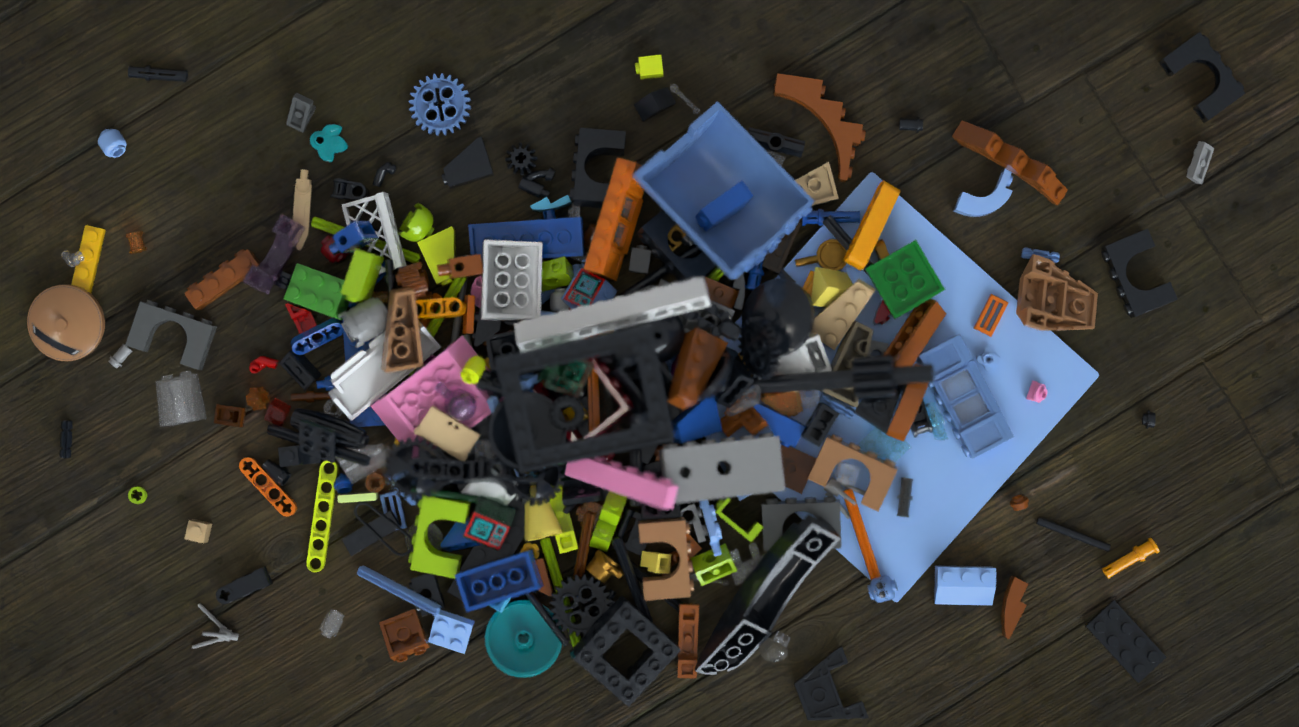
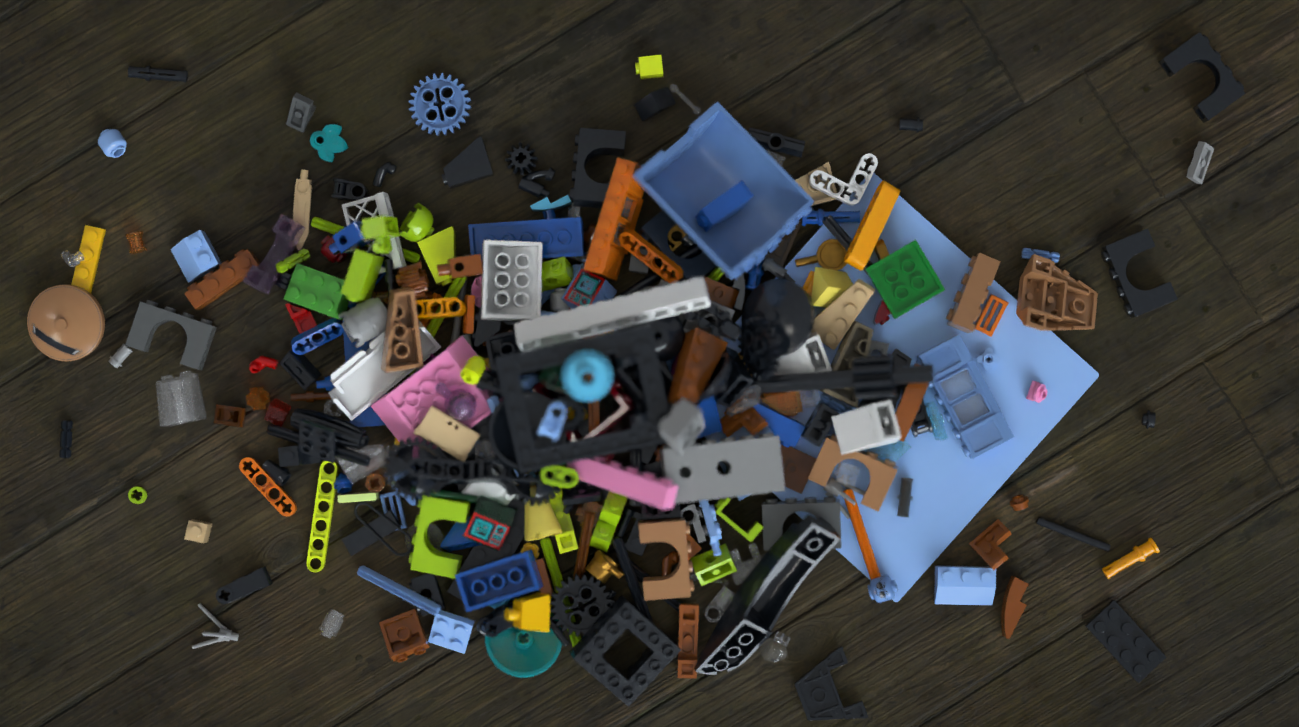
(196, 256): none -> light blue slope
(292, 260): none -> lime axle
(380, 230): none -> lime brick
(495, 621): none -> black piece
(530, 612): none -> yellow torso
(552, 423): none -> light blue piece
(558, 476): none -> lime plate
(584, 362): none -> medium azure gear
(652, 253): none -> orange beam
(656, 561): light yellow brick -> none
(682, 426): none -> light grey slope
(720, 602): none -> clear piece
(774, 268): none -> dark grey pin
(843, 134): dark orange arch -> none
(852, 186): none -> white beam
(866, 427): none -> white slope
(916, 333): dark orange brick -> none
(972, 293): none -> medium nougat wedge
(979, 206): light blue arch -> none
(987, 544): none -> dark orange plate
(1011, 158): dark orange arch -> none

